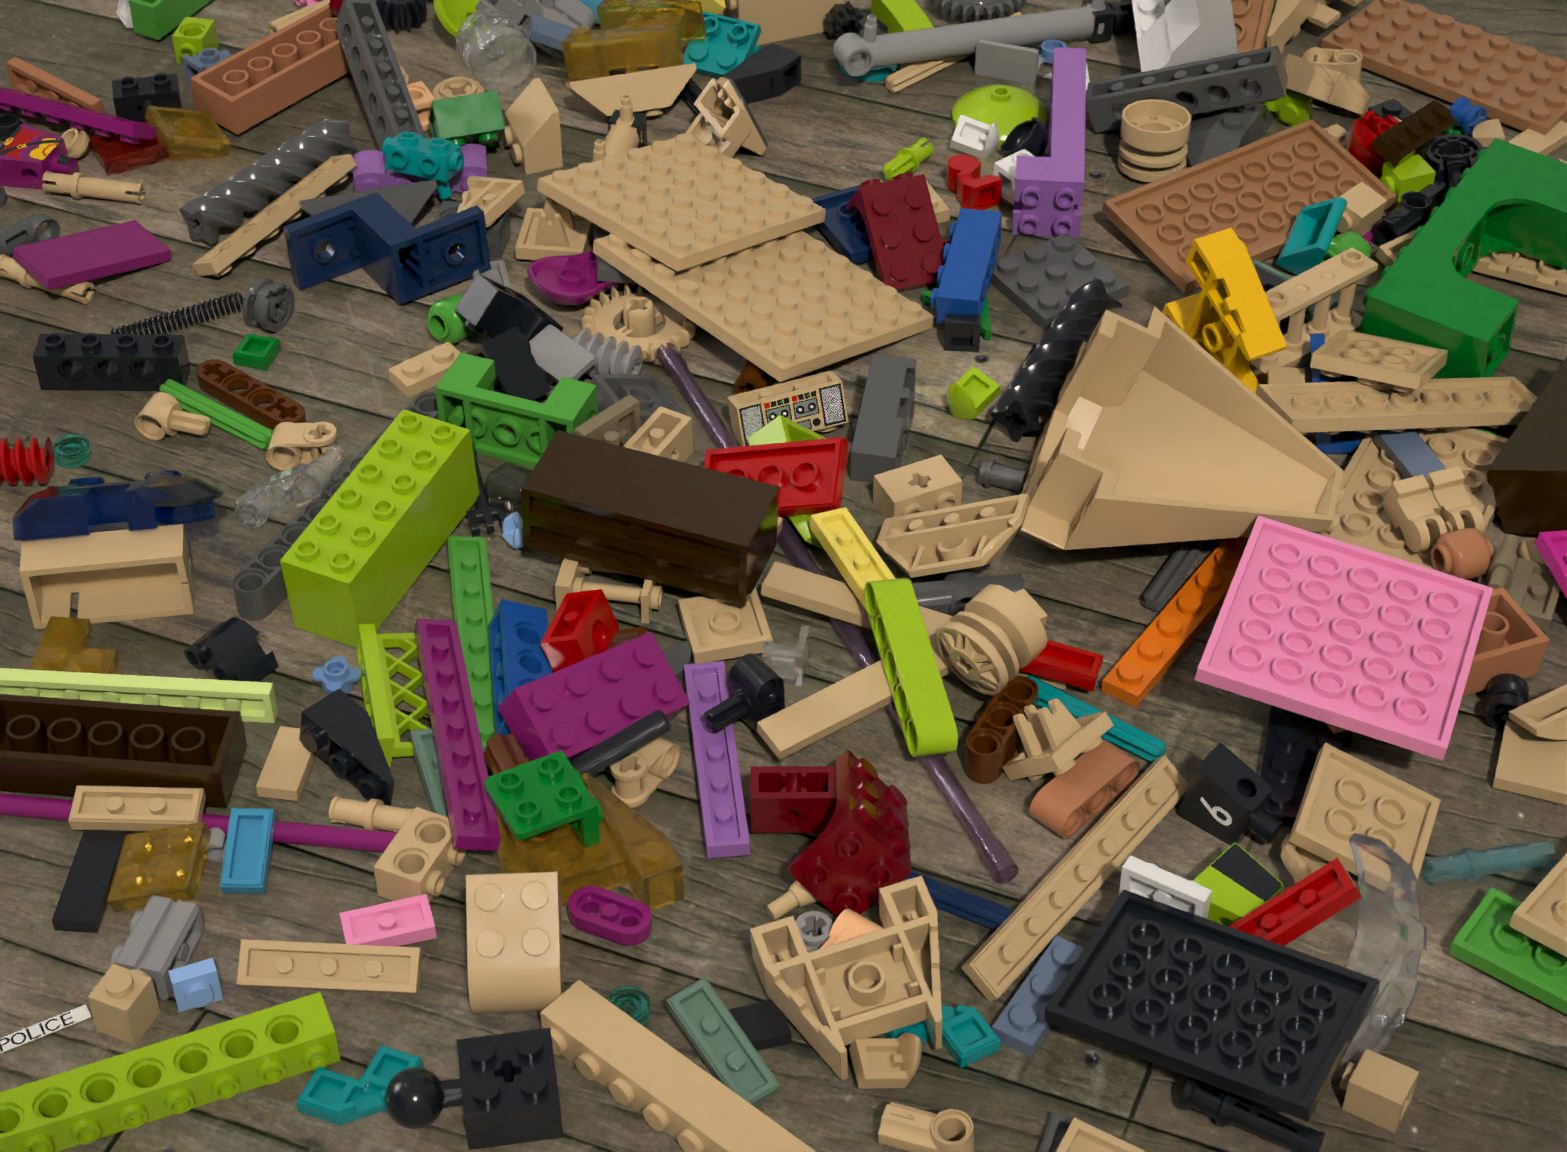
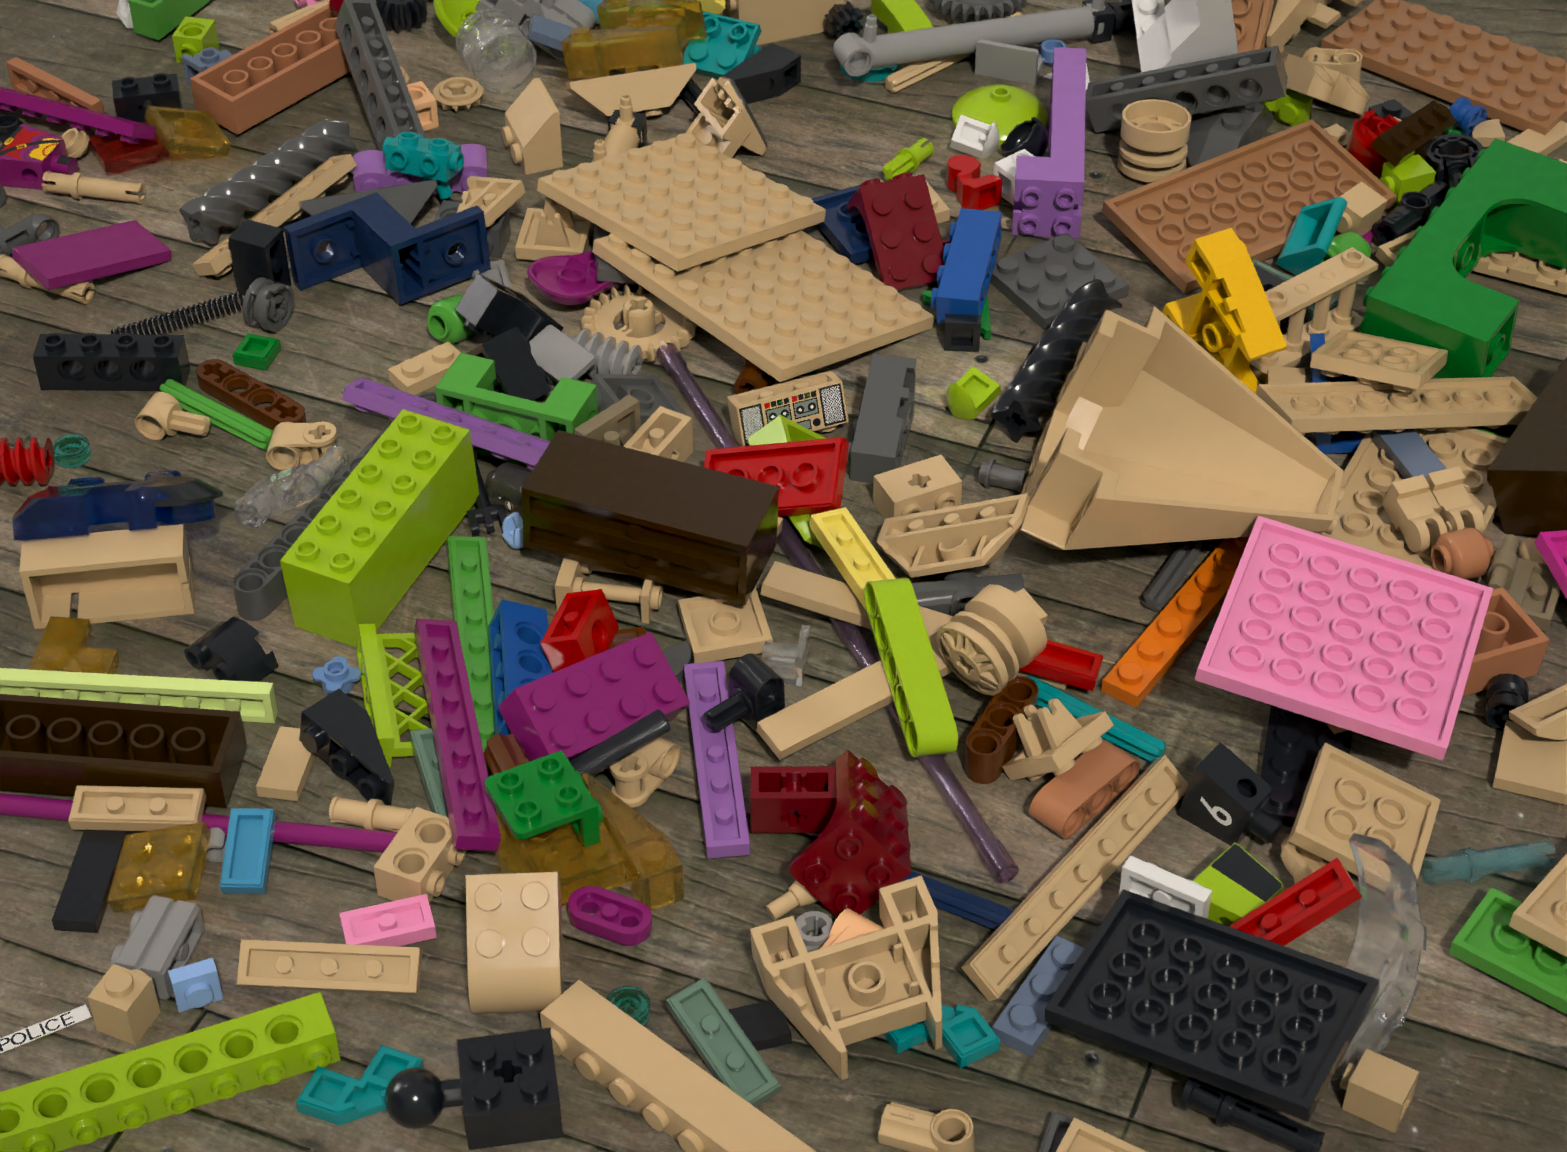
(258, 252): none -> black brick
(468, 119): green piece -> none
(499, 439): none -> medium lavender plate
(886, 1061): tan plate -> none

